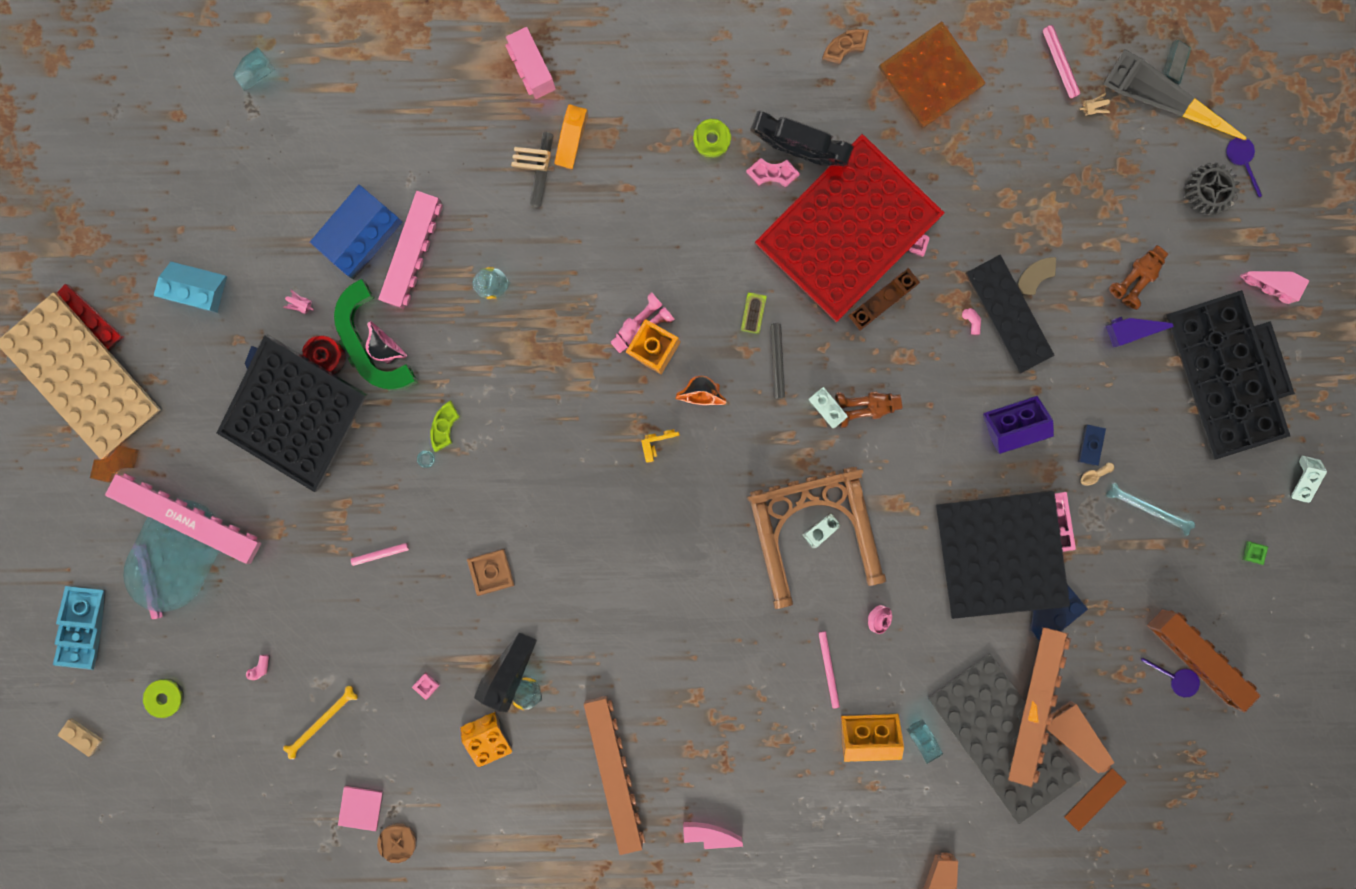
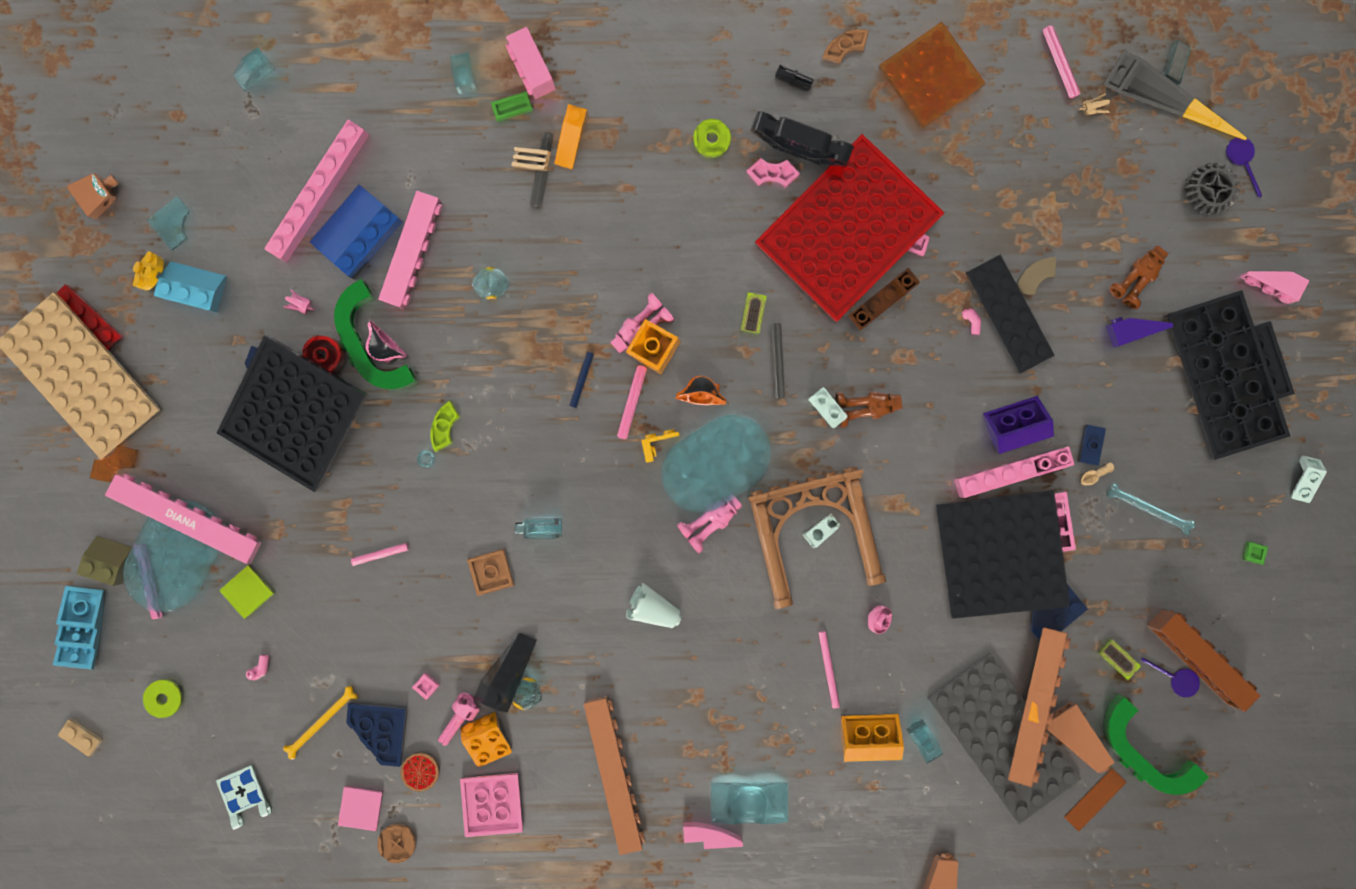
(94, 193): none -> nougat torso
(104, 561): none -> olive slope
(147, 271): none -> yellow plate
(170, 223): none -> clear light blue tile
(241, 792): none -> light aqua flag
(247, 591): none -> lime tile
(317, 191): none -> bright pink brick
(379, 730): none -> dark blue plate
(420, 771): none -> tile
(463, 73): none -> clear light blue slope
(464, 711): none -> bright pink piece
(491, 804): none -> bright pink plate
(511, 106): none -> bright green tile
(545, 528): none -> clear light blue torso
(581, 380): none -> dark blue bar
(632, 402): none -> bright pink axle
(652, 608): none -> light aqua cone
(716, 463): none -> clear light blue plate
(719, 519): none -> bright pink piece
(749, 803): none -> clear light blue slope
(794, 77): none -> black axle
(1013, 472): none -> bright pink slope
(1115, 720): none -> green arch
(1119, 659): none -> tile

